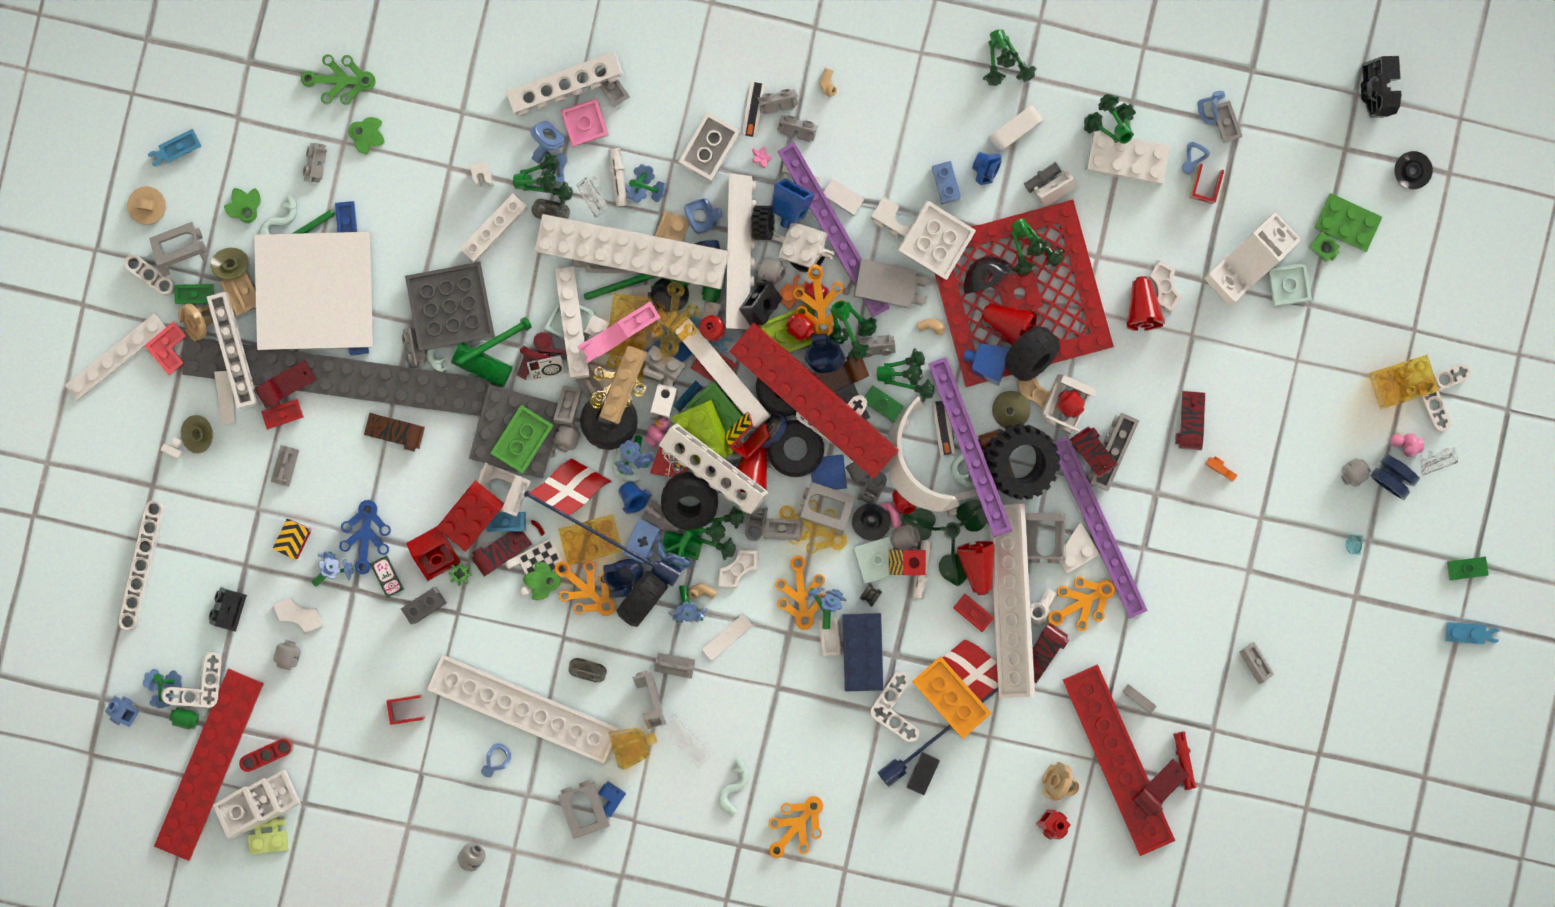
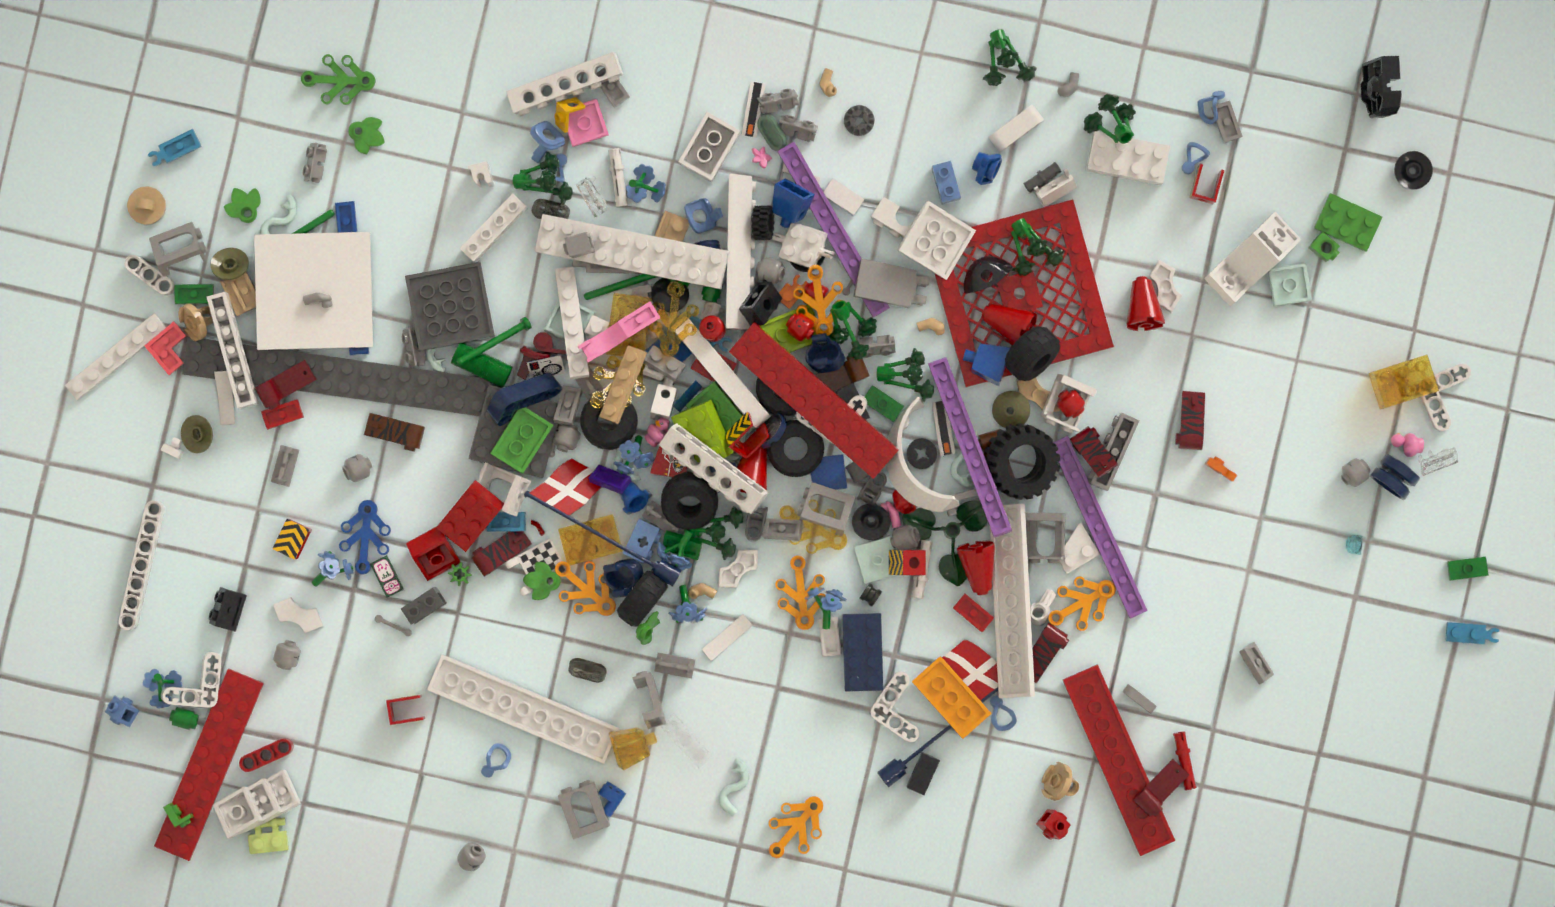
(174, 813): none -> bright green bracket
(318, 297): none -> light grey arm
(357, 468): none -> light grey head
(378, 619): none -> light grey hinge
(522, 395): none -> dark blue beam
(563, 110): none -> yellow bracket
(578, 245): none -> light grey brick
(610, 479): none -> dark purple tile
(645, 630): none -> bright green plate
(772, 132): none -> sand green tile
(850, 123): none -> dark grey gear
(920, 444): none -> black gear
(997, 702): none -> medium blue piece
(1070, 87): none -> light grey arm

